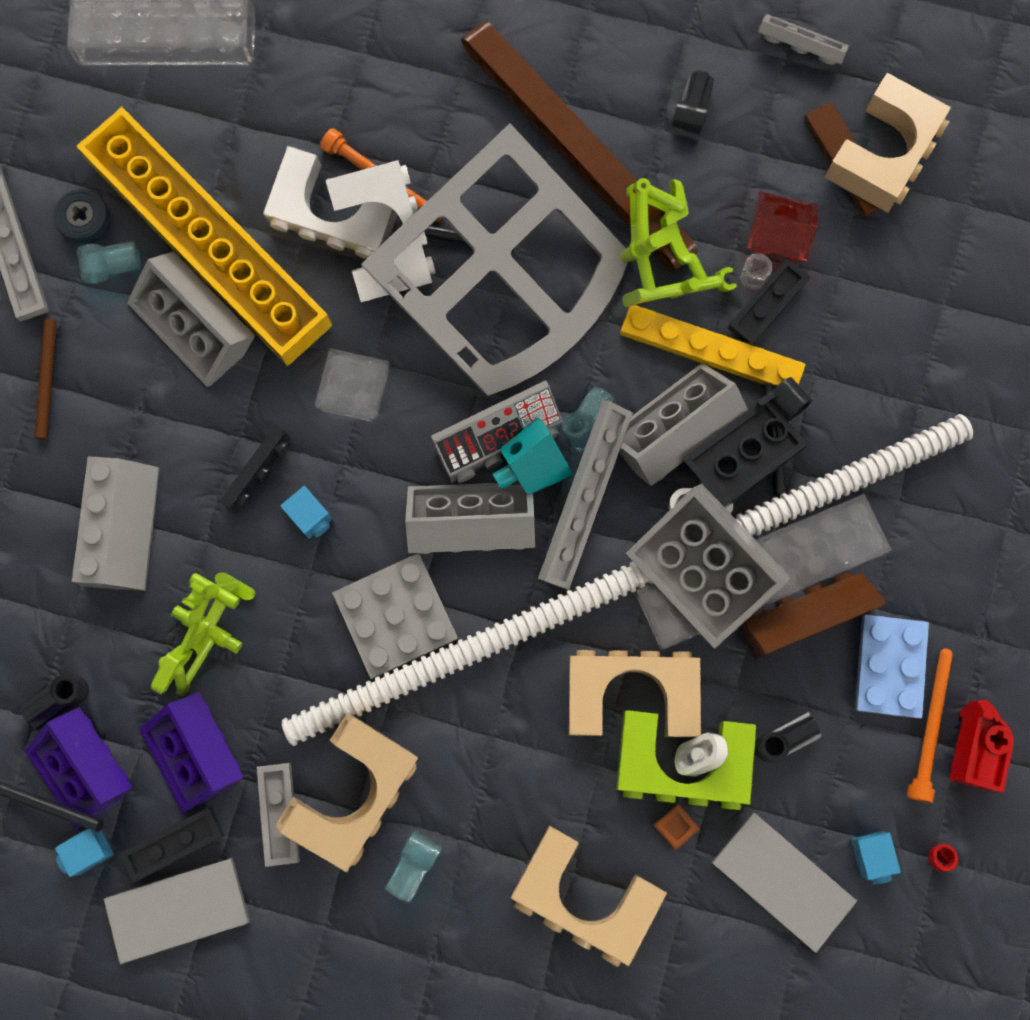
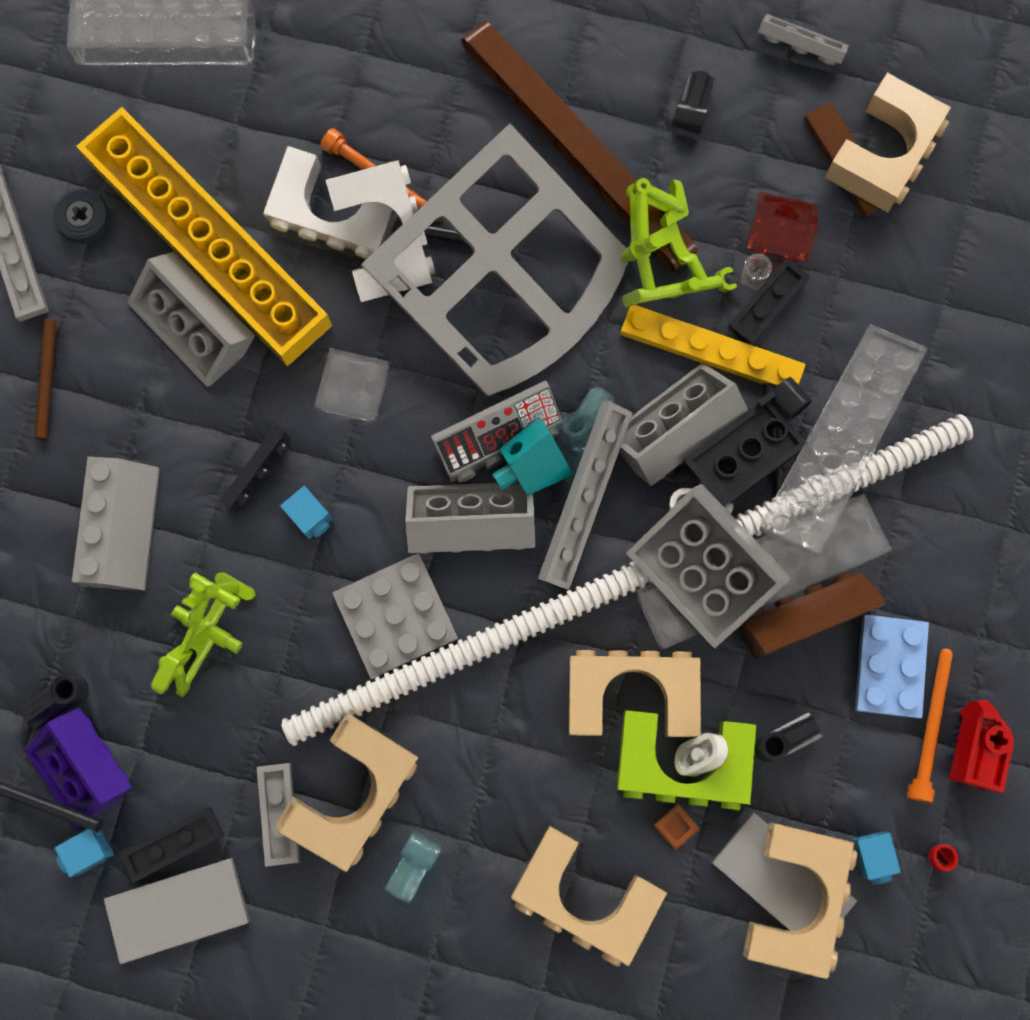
(99, 262): clear light blue piece -> none
(191, 752): dark purple slope -> none
(811, 947): none -> tan arch
(843, 441): none -> clear plate

